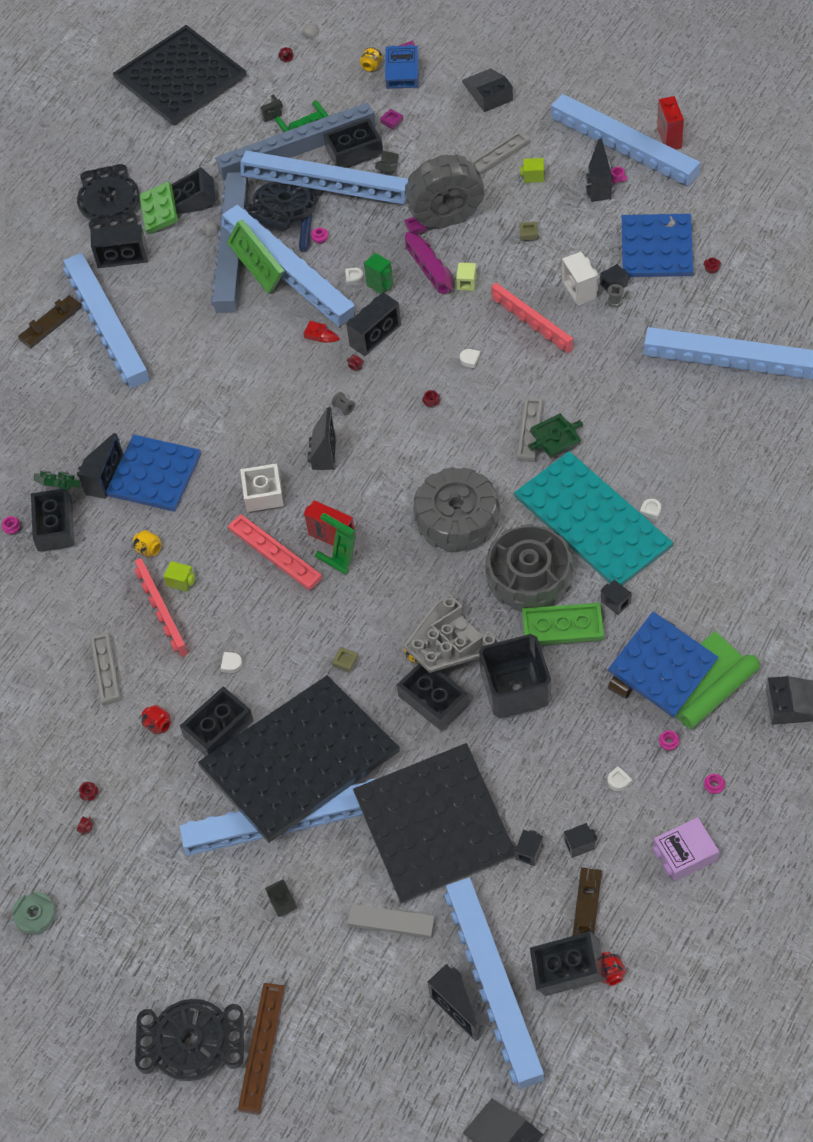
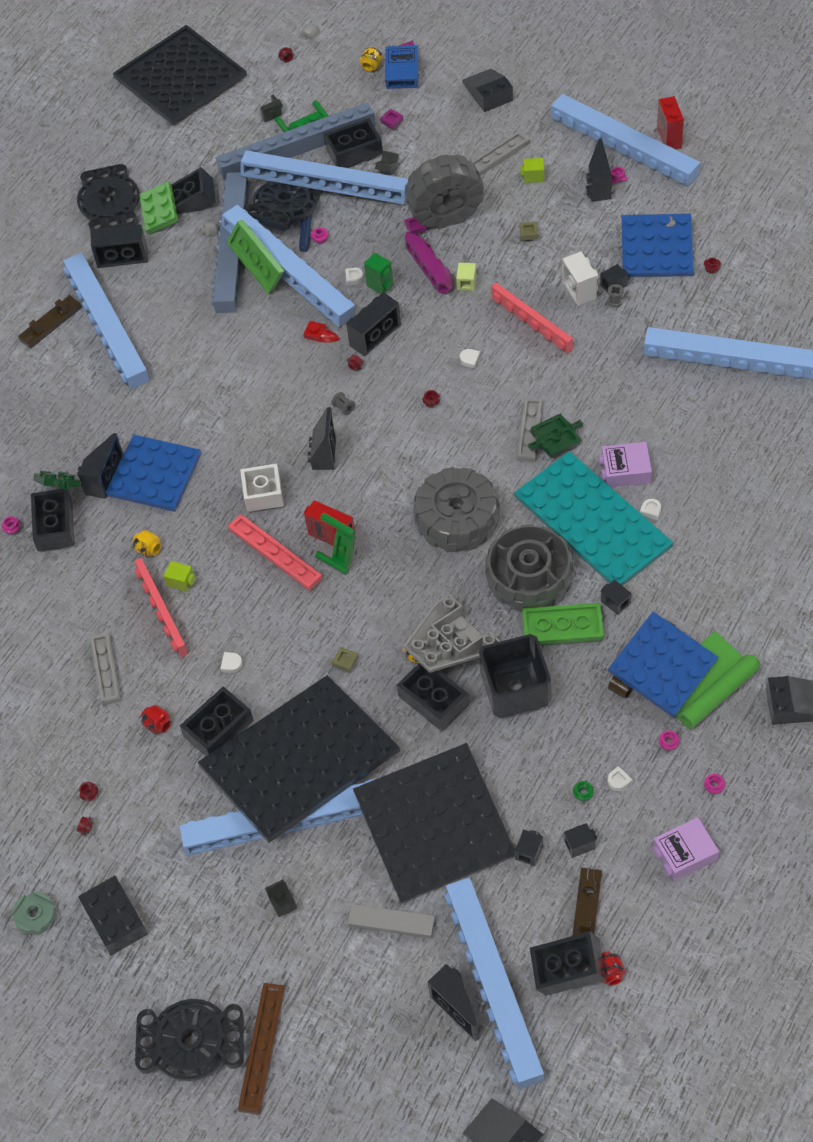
(113, 915): none -> black brick
(583, 785): none -> green plate
(625, 464): none -> lavender brick

